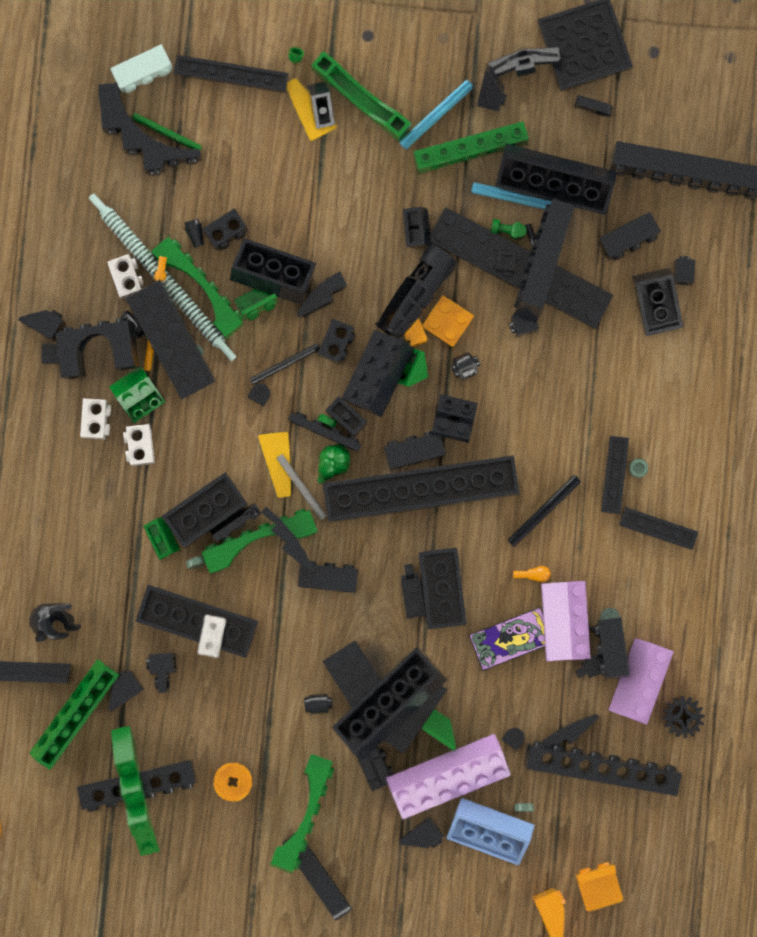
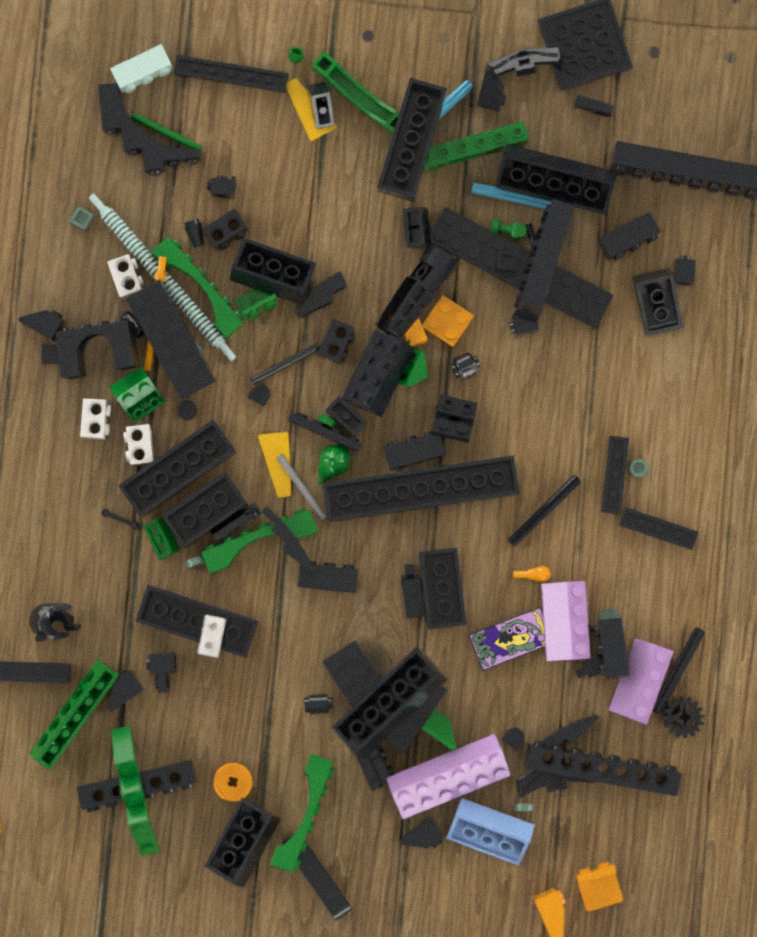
(82, 218): none -> sand green tile
(105, 513): none -> black hinge
(177, 469): none -> black brick
(187, 410): none -> black tile
(222, 187): none -> black brick
(242, 842): none -> black slope
(412, 140): none -> black brick
(535, 780): none -> black plate
(678, 670): none -> black axle

